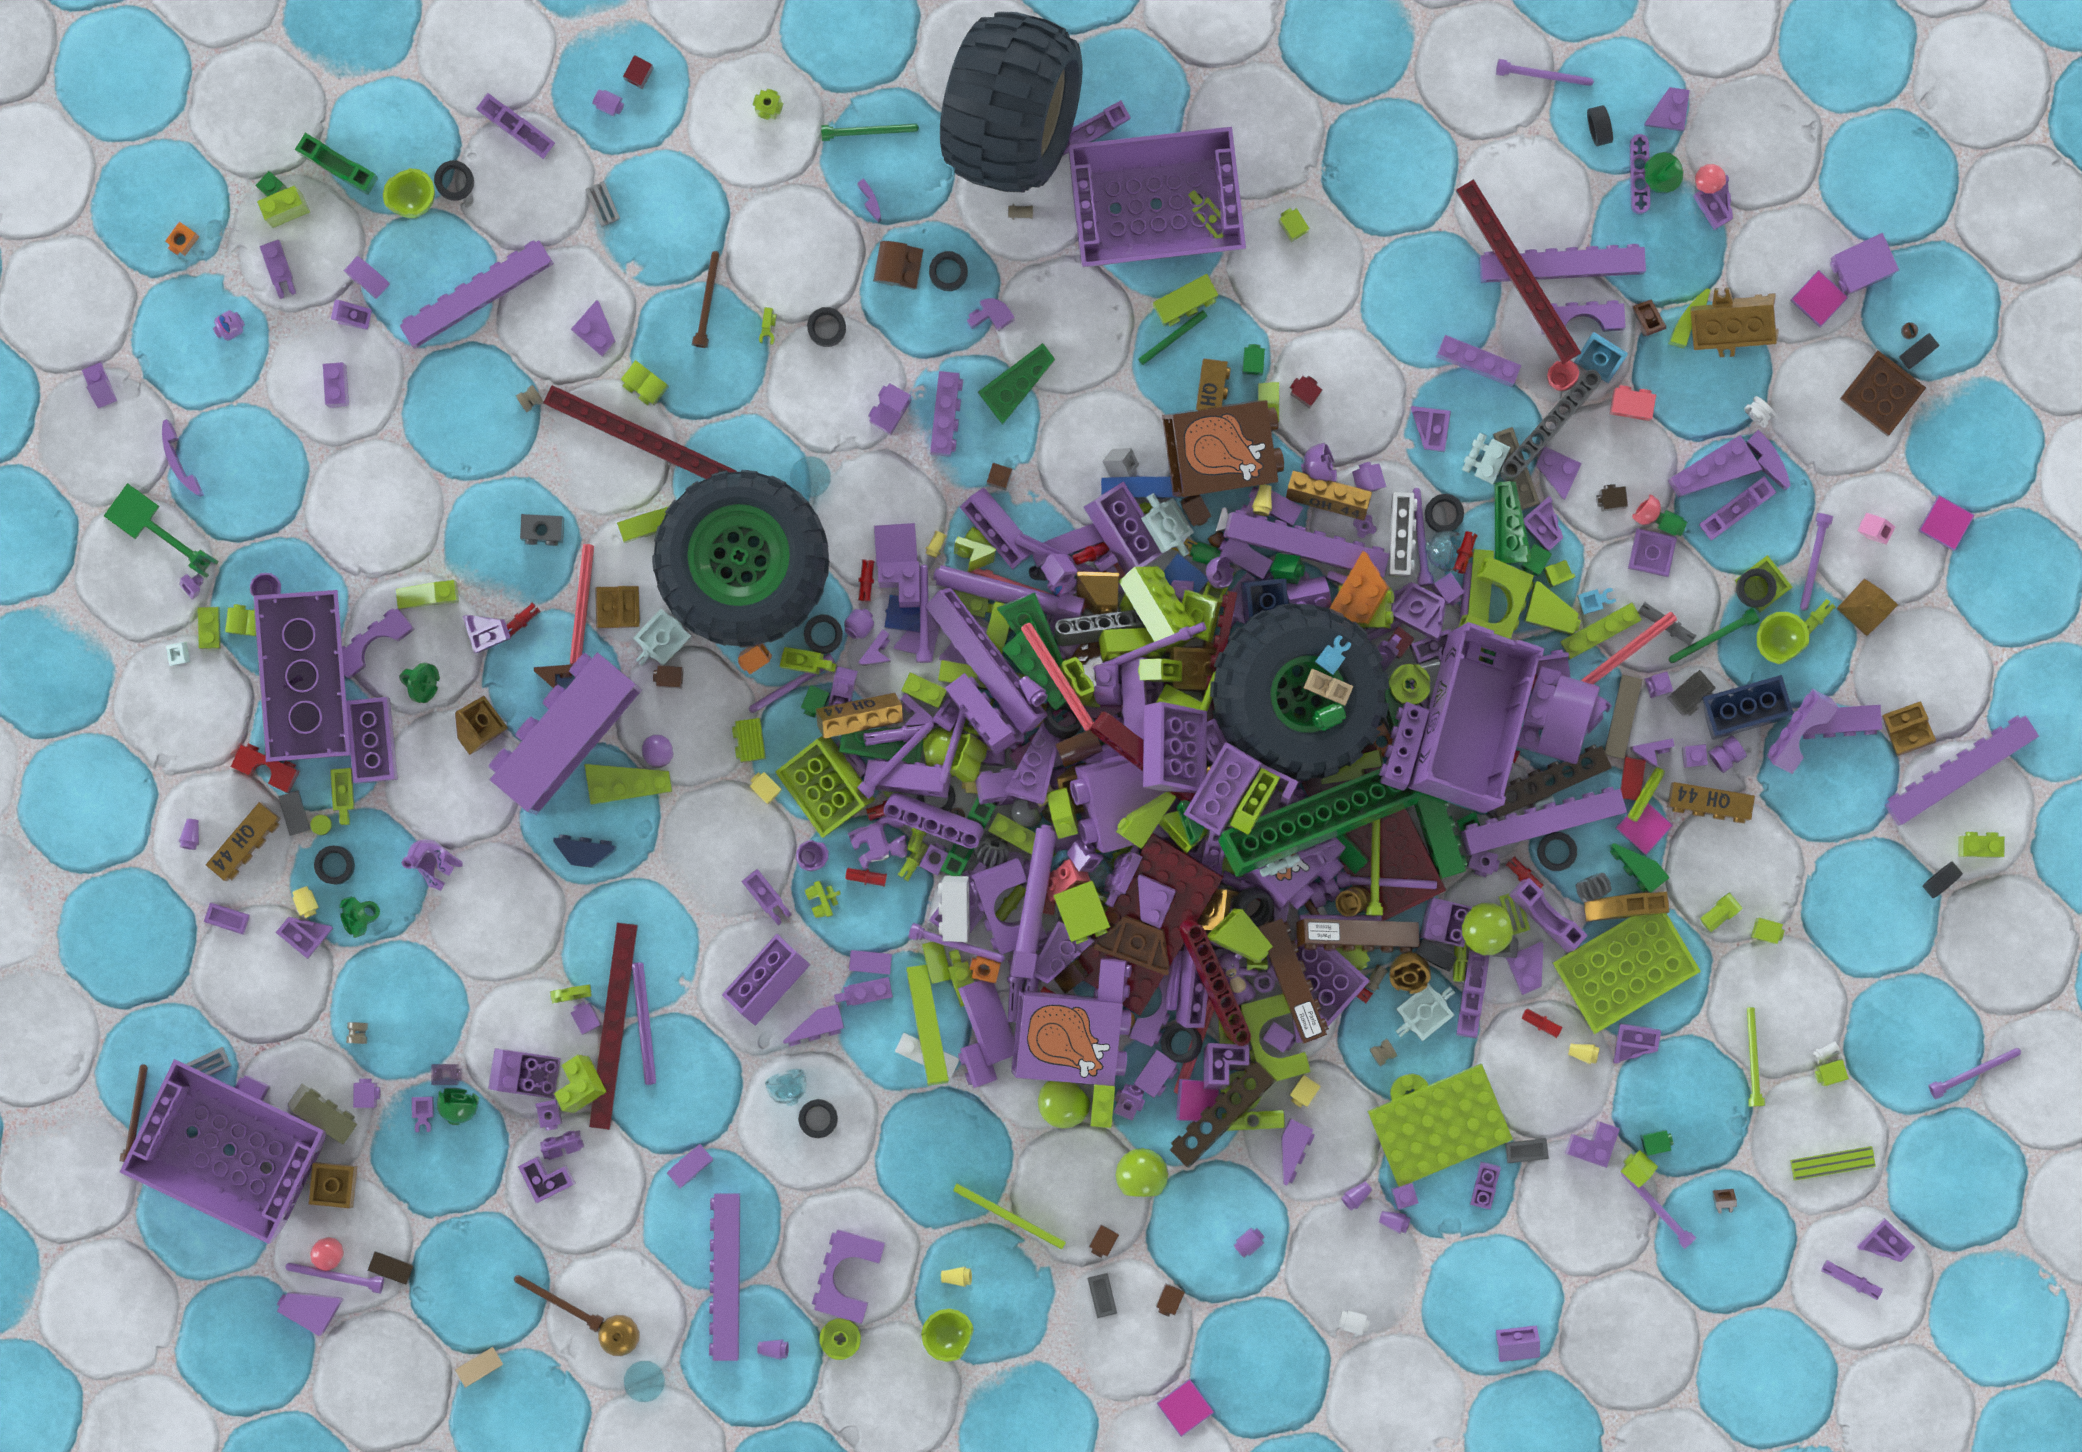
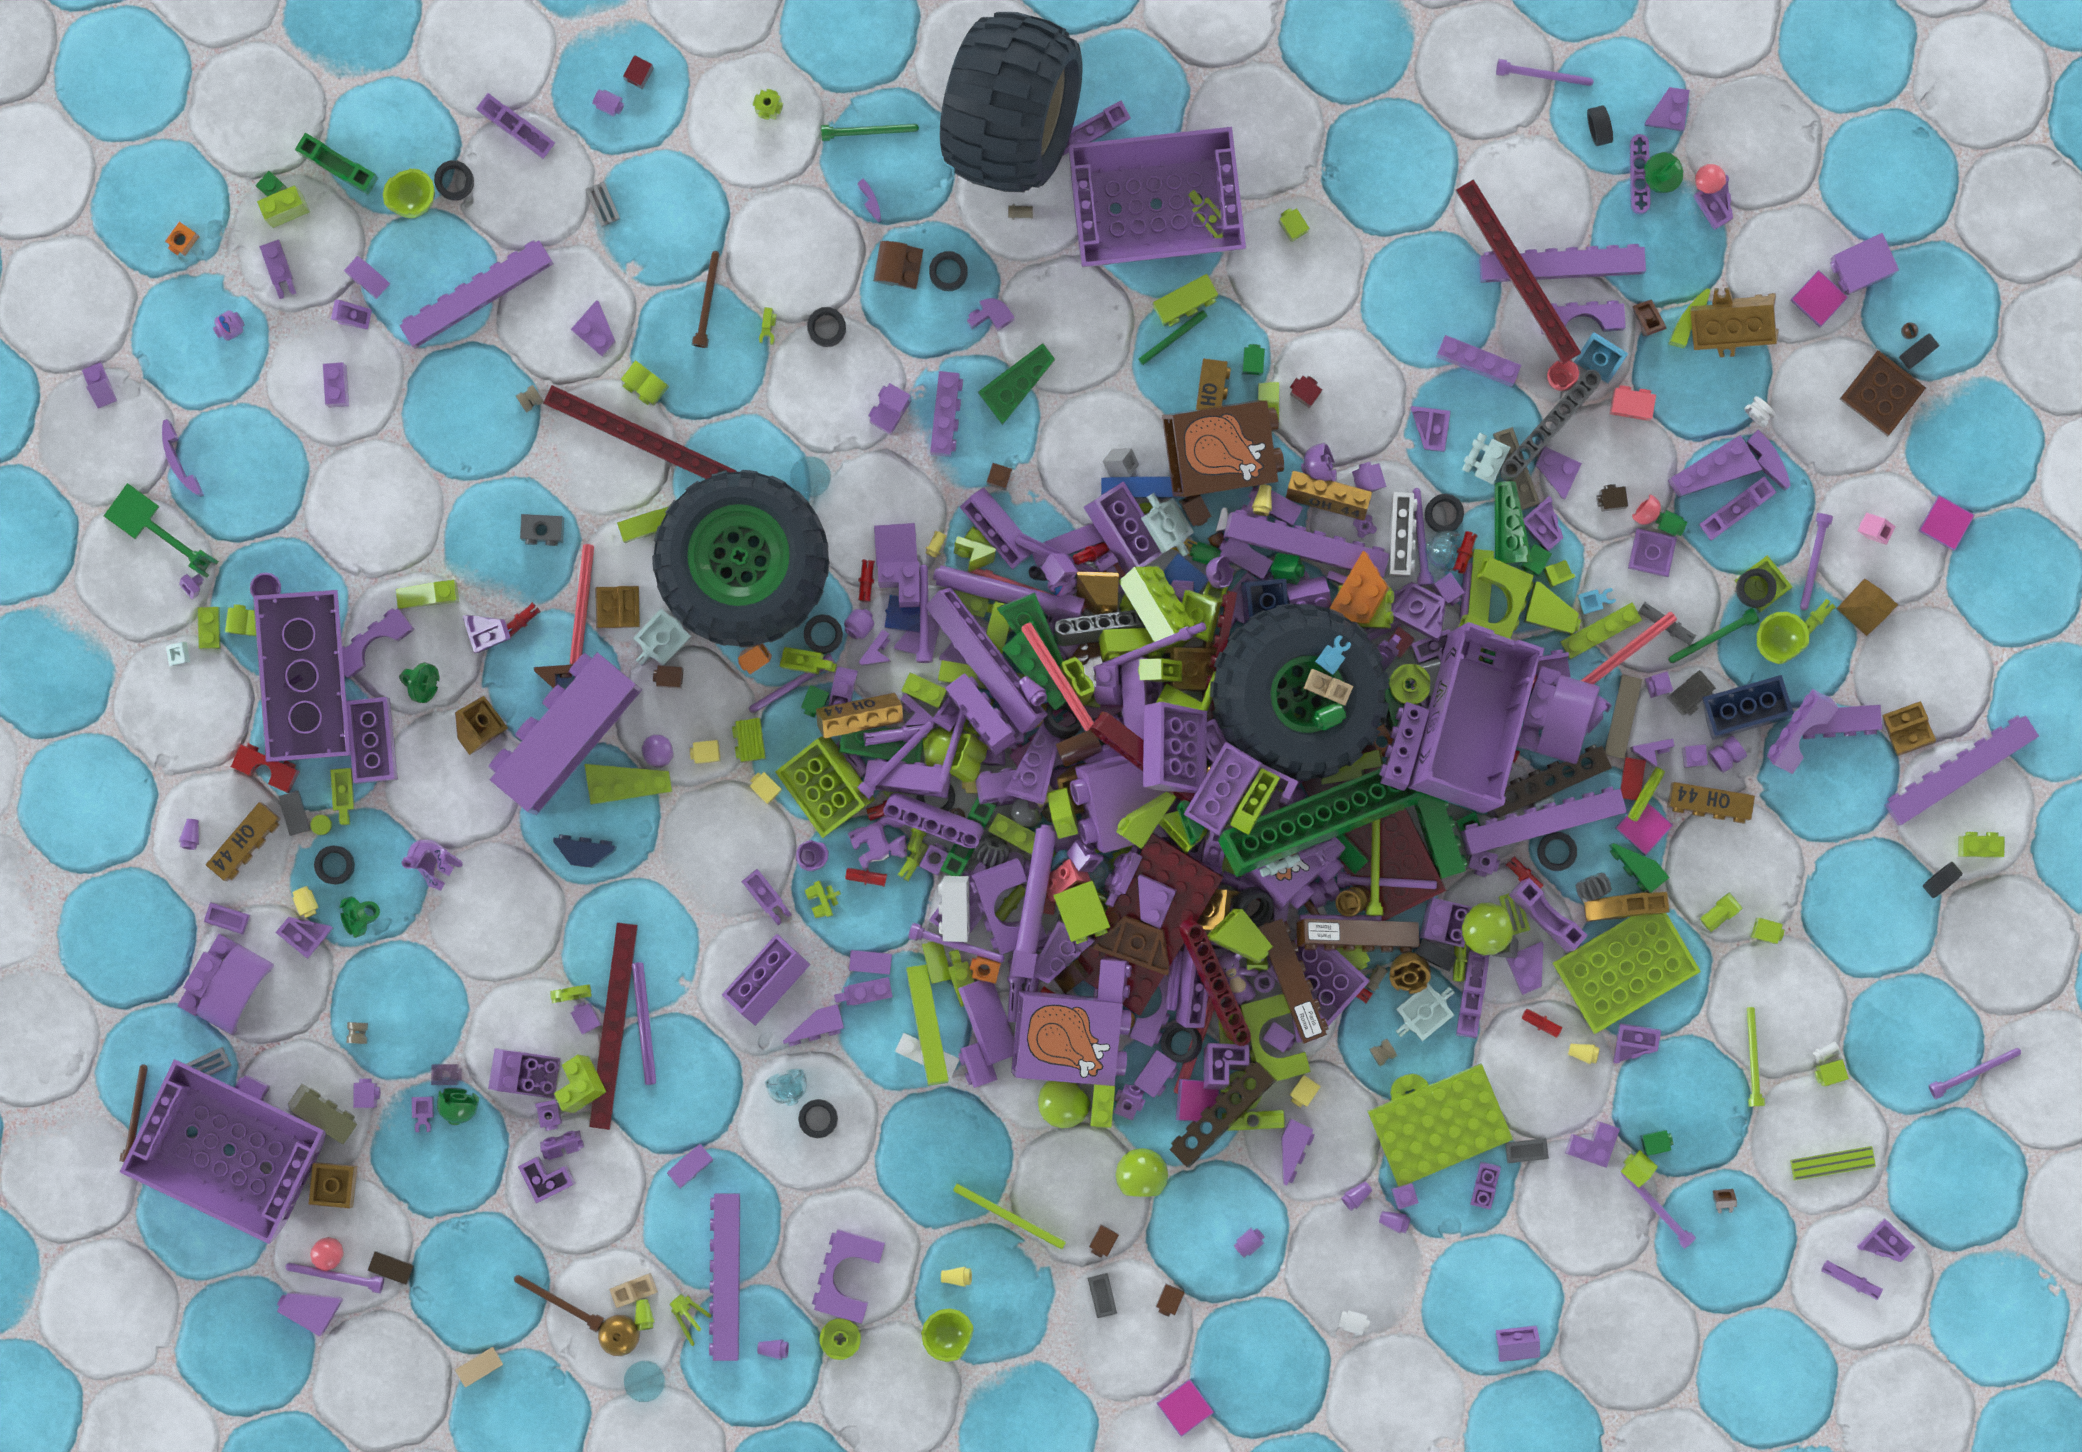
(223, 984): none -> medium lavender piece
(633, 1290): none -> tan slope
(643, 1315): none -> lime cone
(681, 1306): none -> lime plant
(705, 752): none -> light yellow brick

